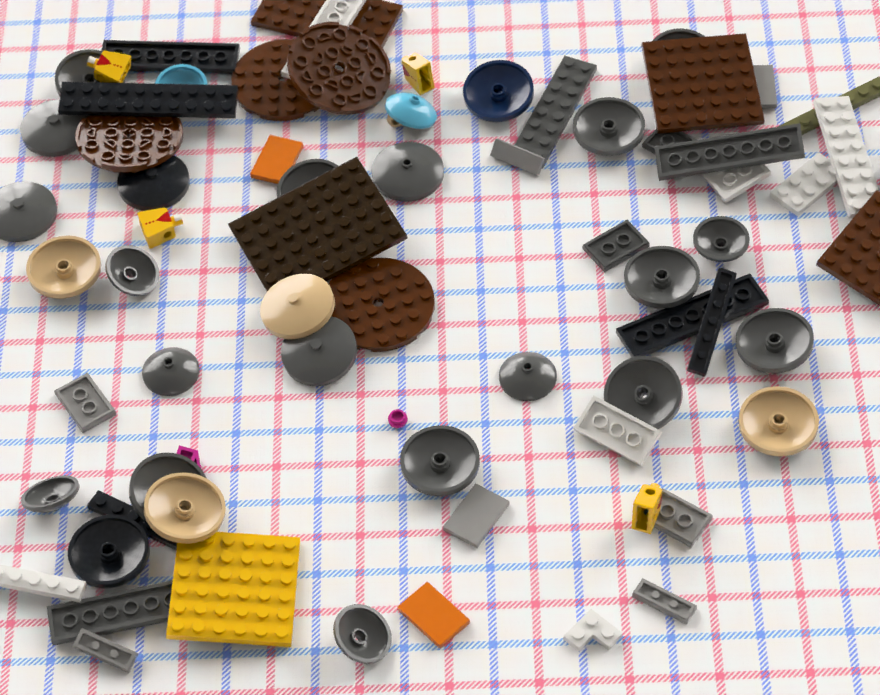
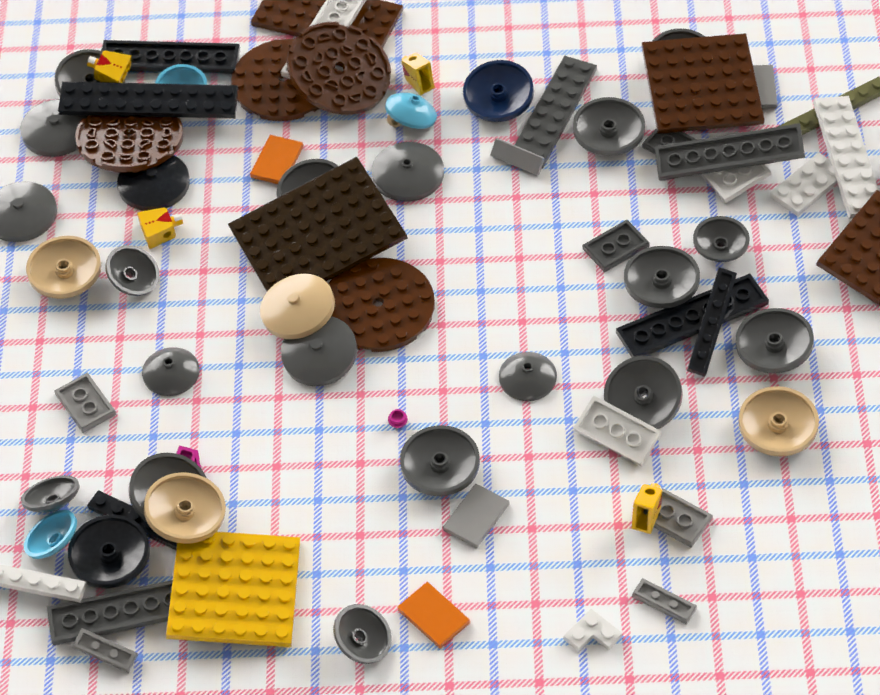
(50, 534): none -> medium azure dish

